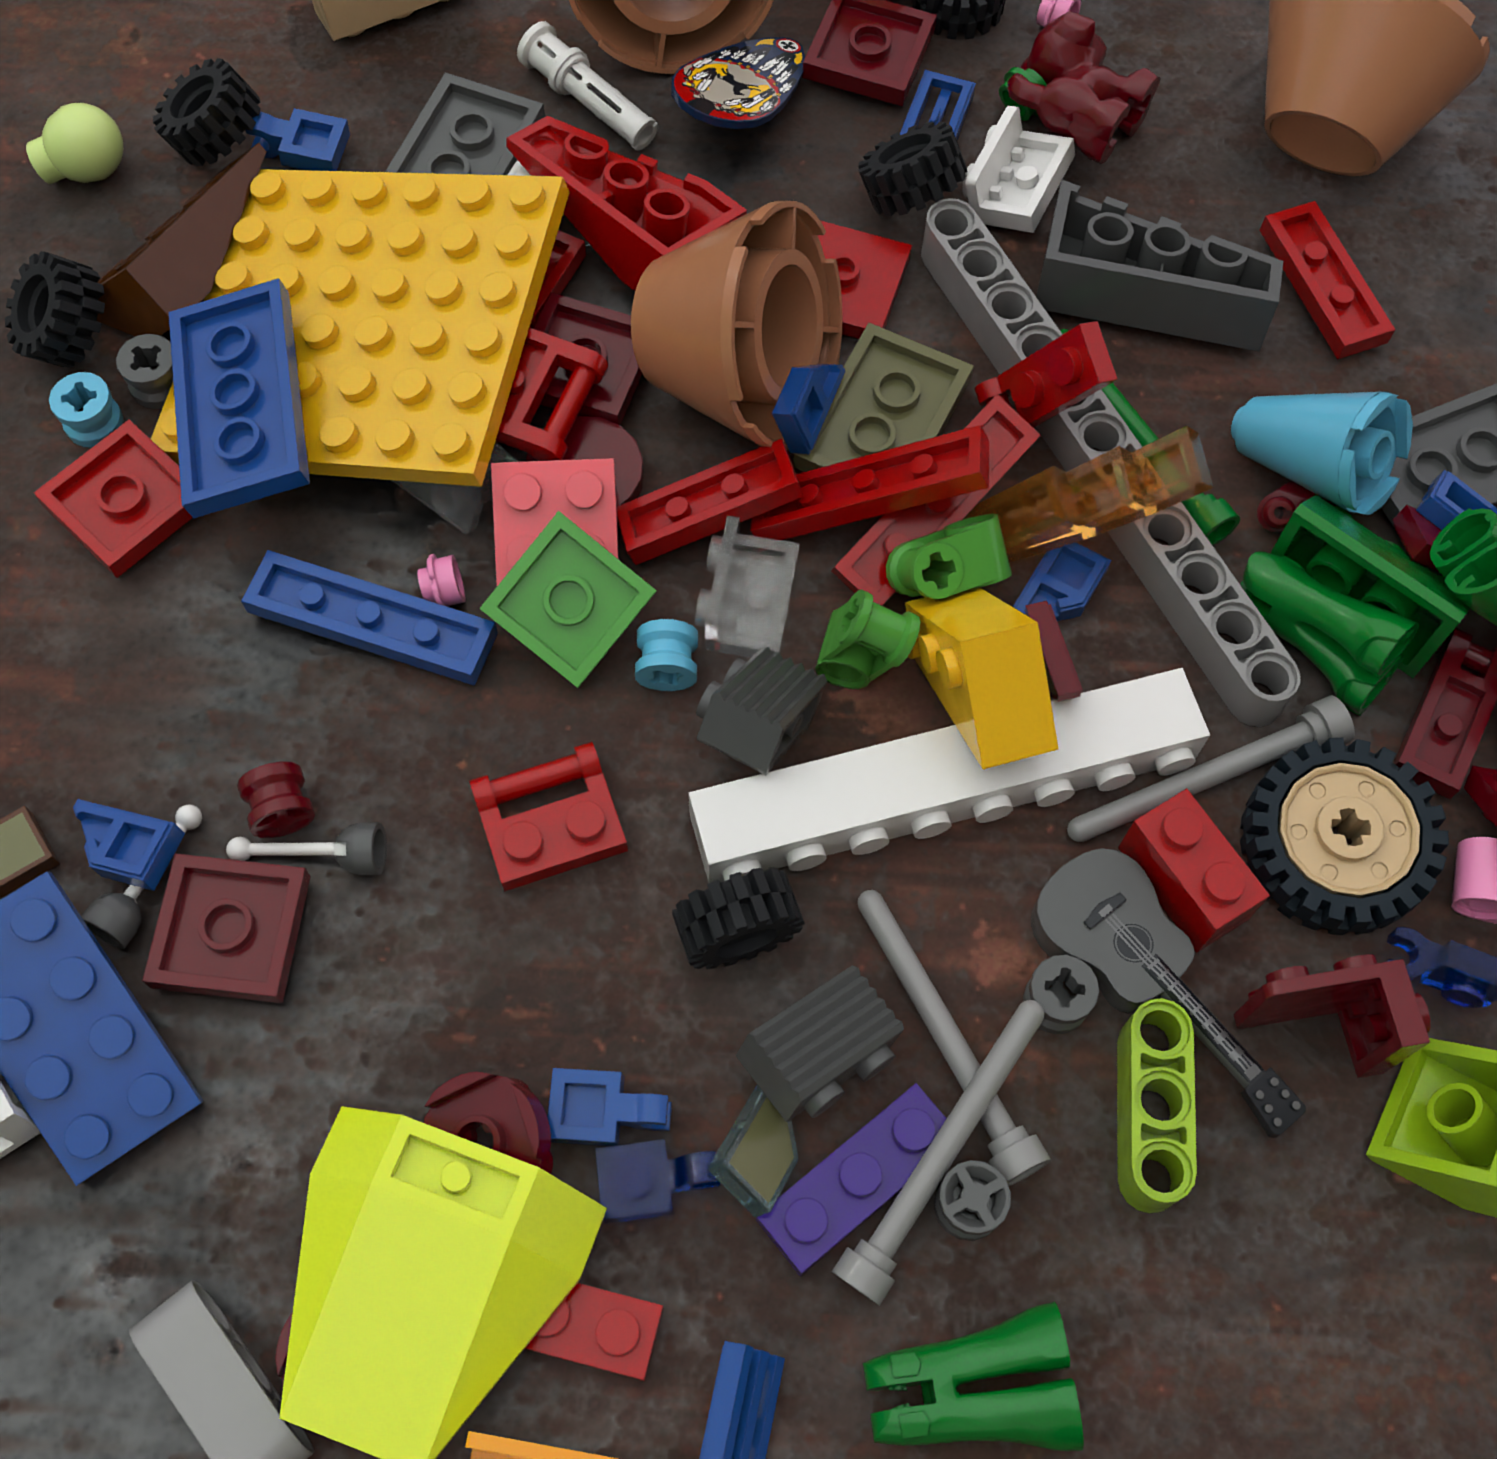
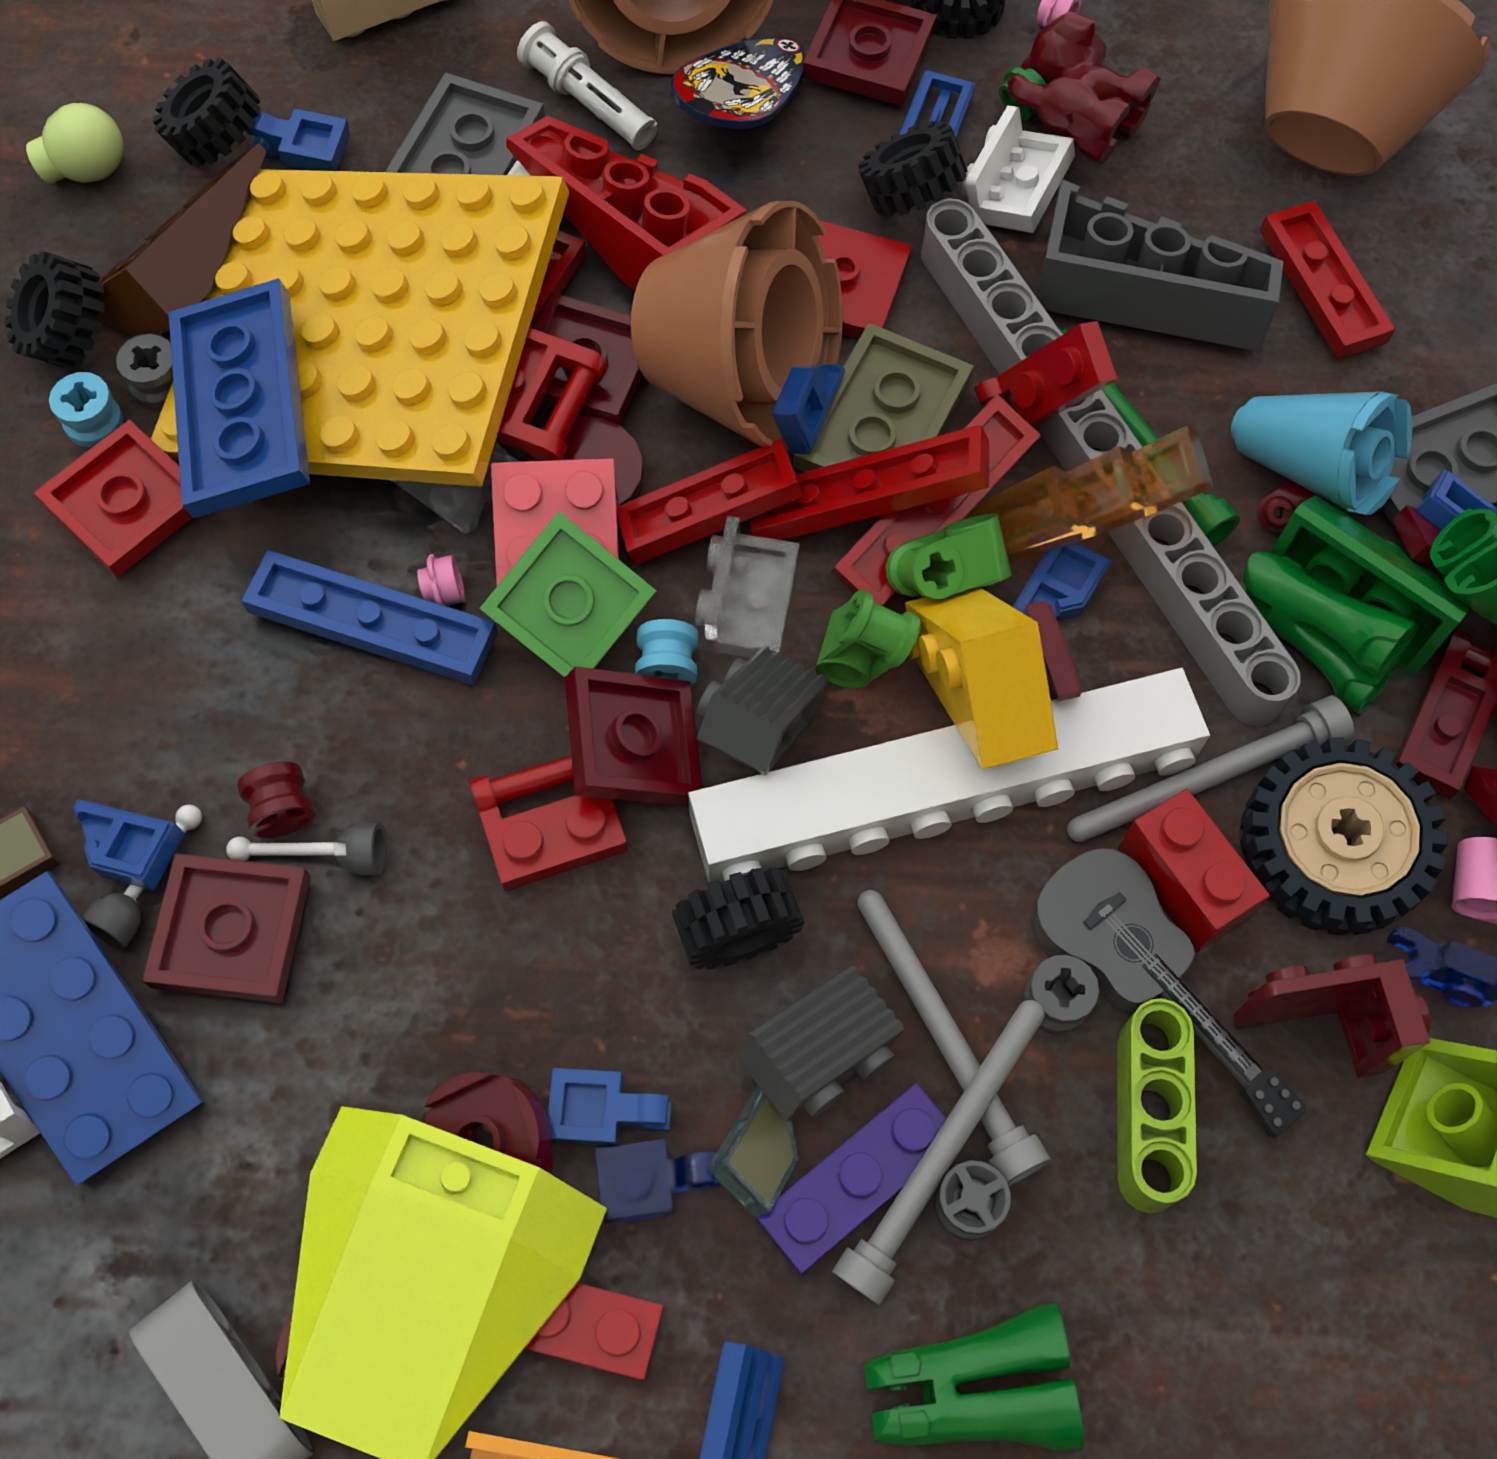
(632, 737): none -> dark red plate

